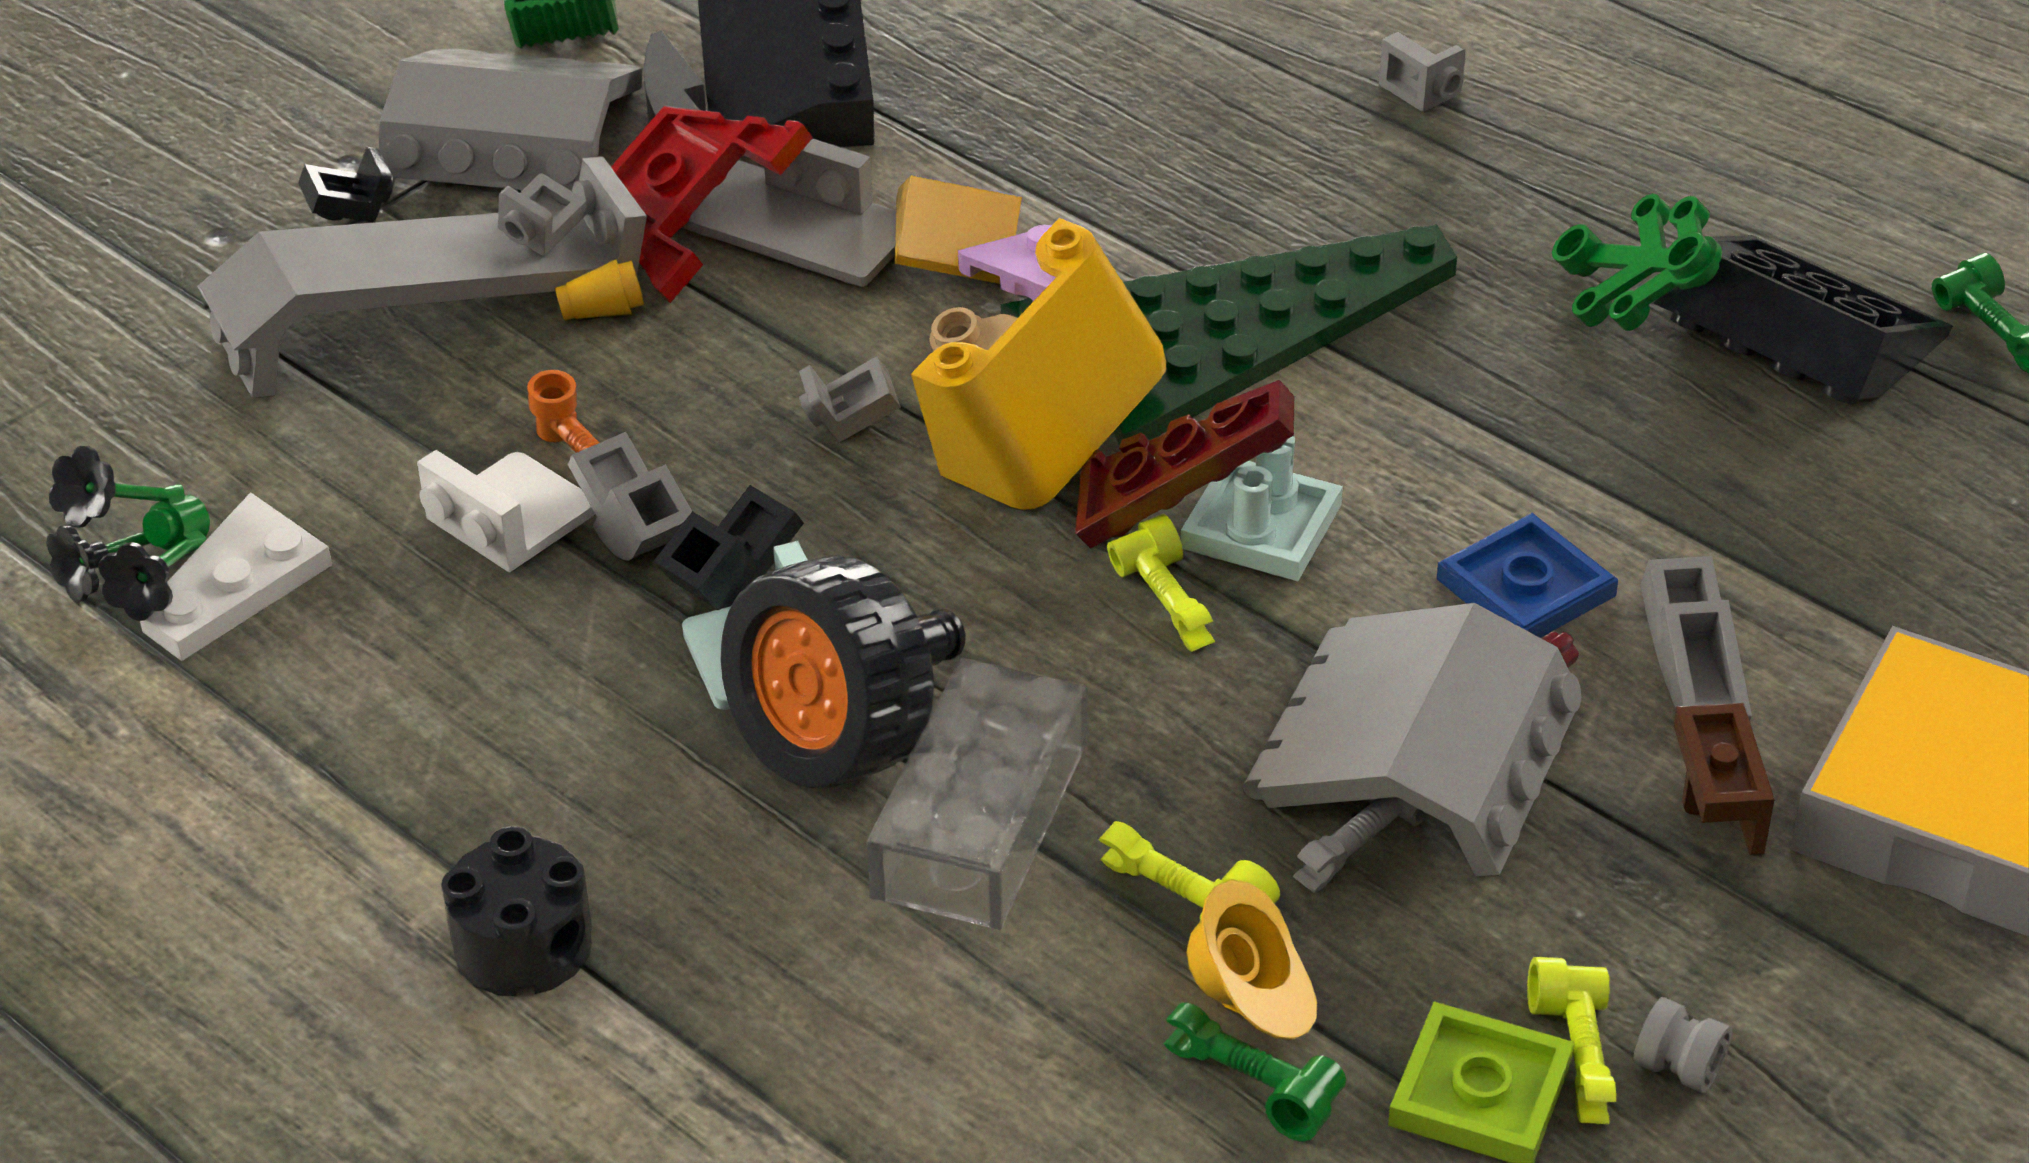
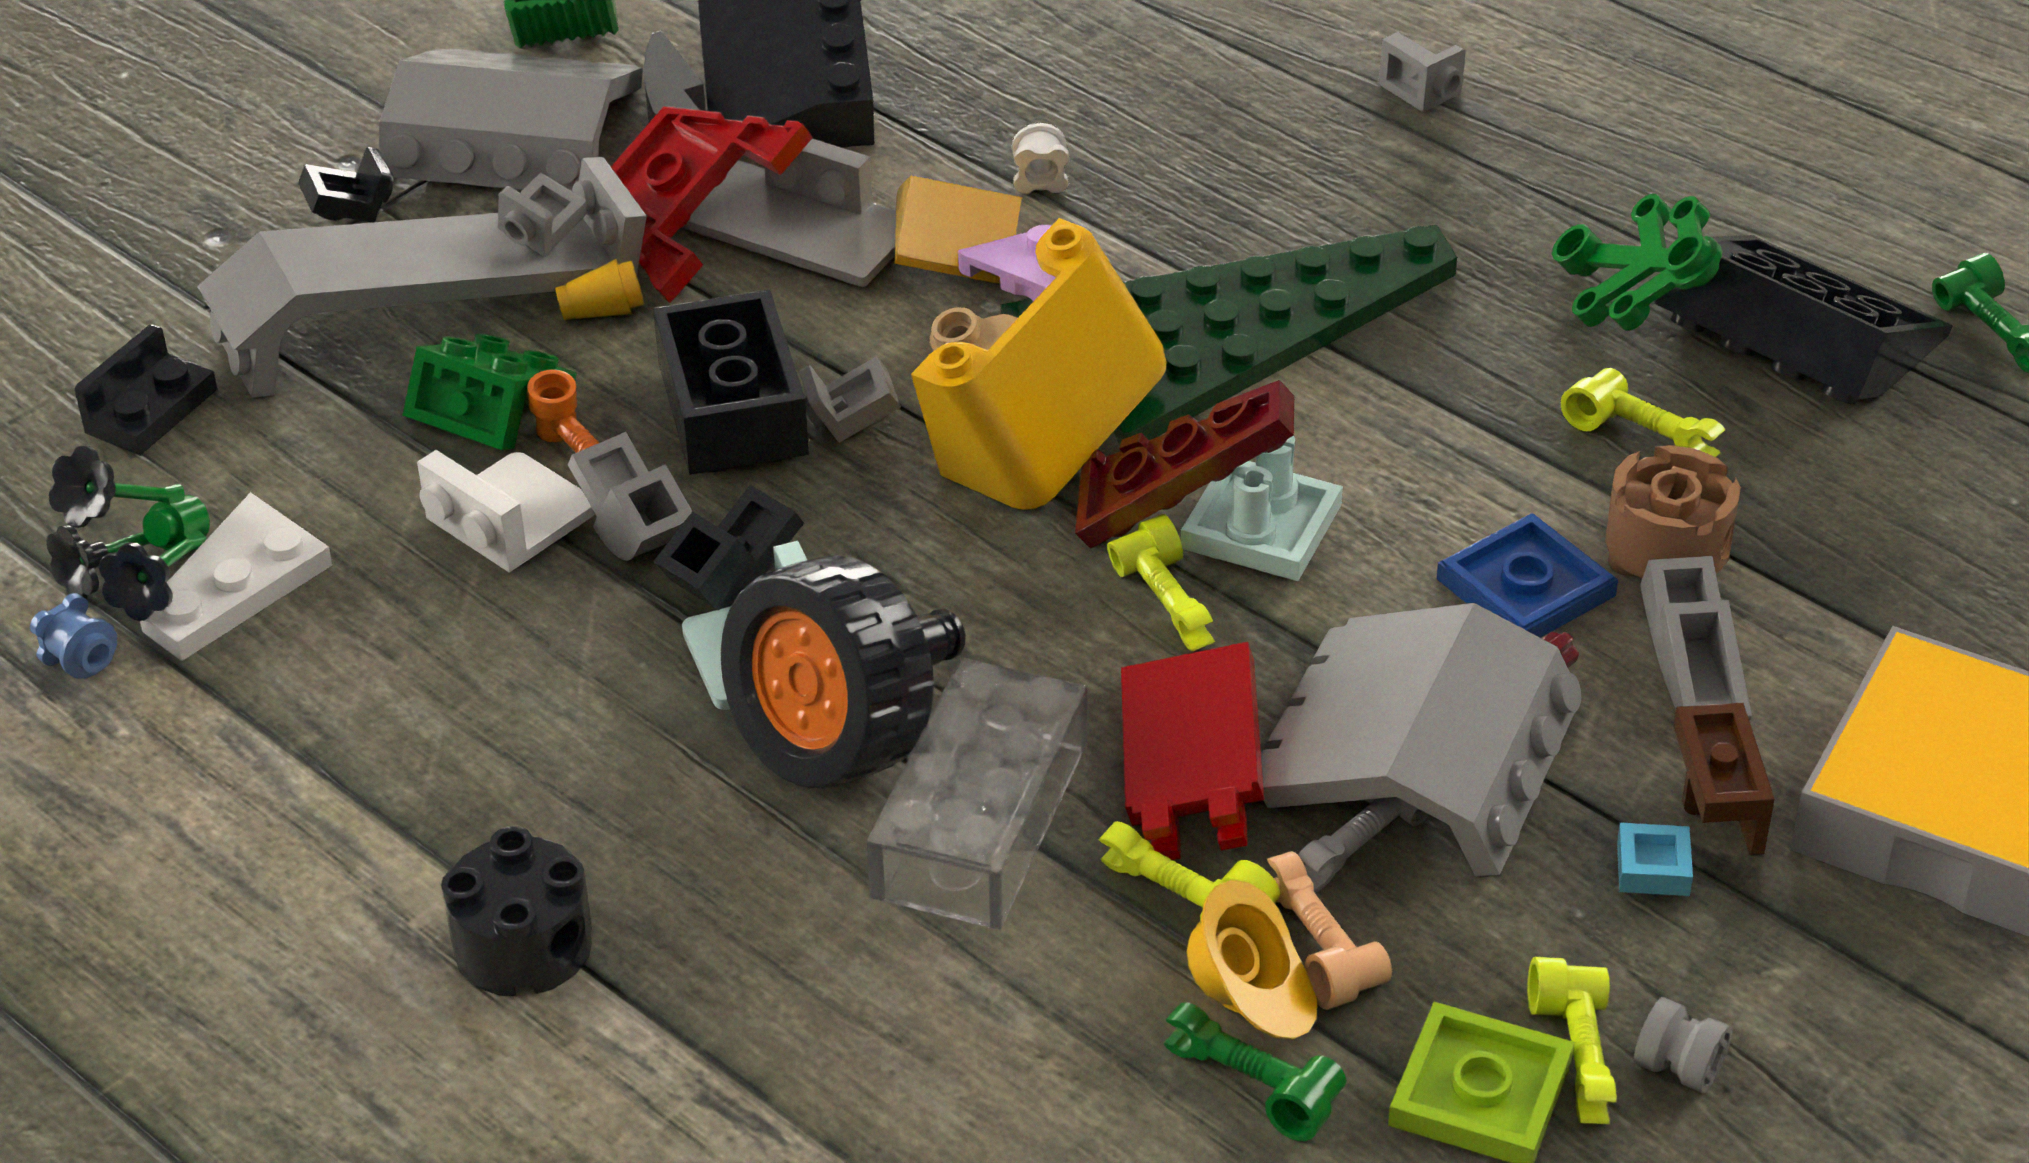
(73, 638): none -> medium blue brick
(141, 392): none -> black bracket
(474, 387): none -> green bracket
(731, 382): none -> black brick
(1041, 158): none -> white brick
(1192, 744): none -> red tile
(1341, 967): none -> light nougat brick
(1606, 396): none -> neon yellow brick
(1654, 859): none -> medium azure plate
(1670, 509): none -> medium nougat brick

